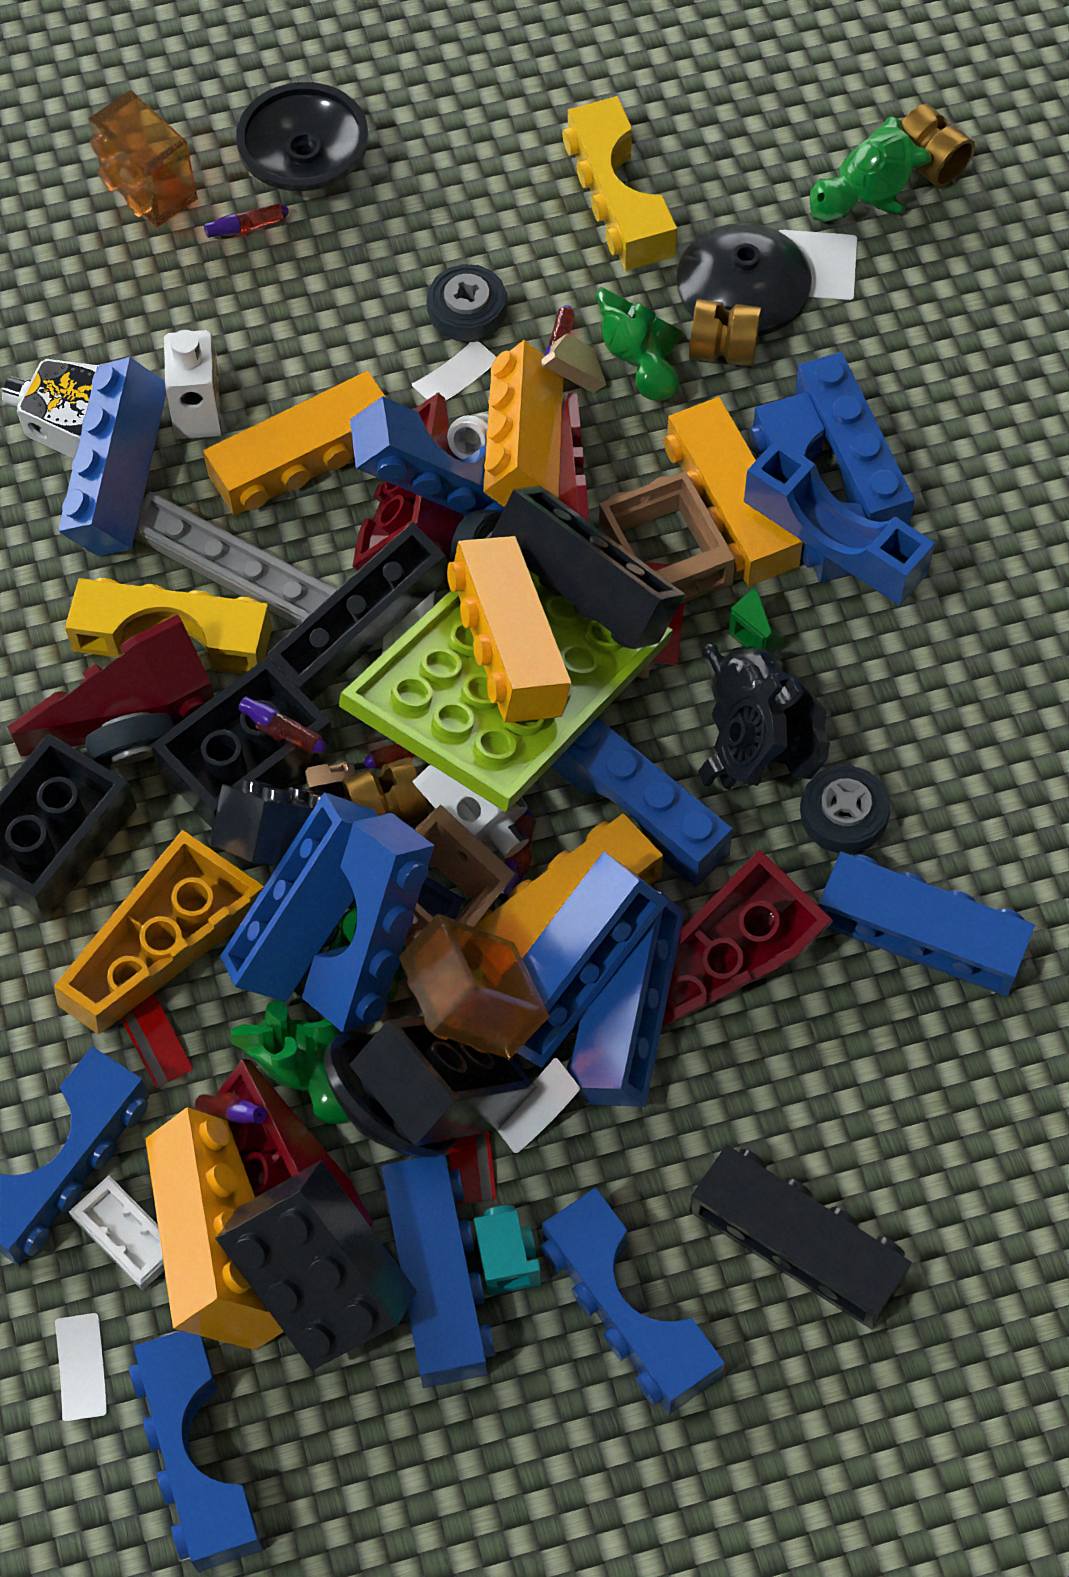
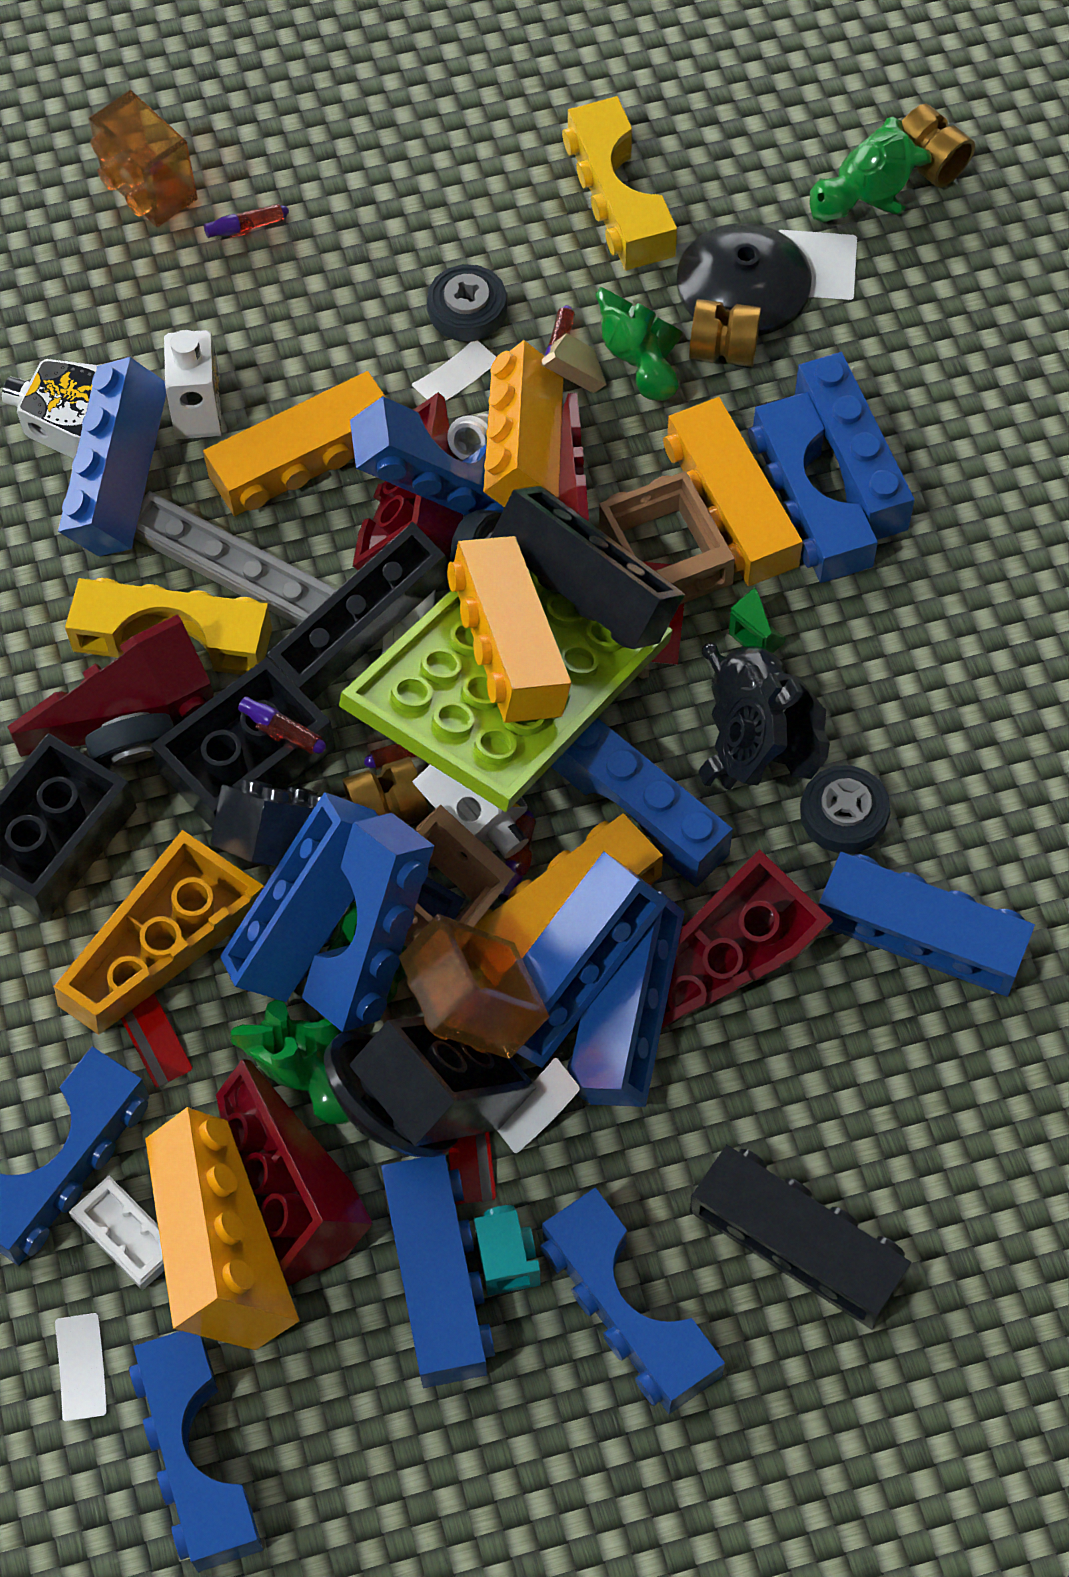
(231, 1107): piece -> none
(302, 136): black dish -> none
(317, 1265): black brick -> none
(327, 776): light nougat tile -> none
(792, 494): blue arch -> none

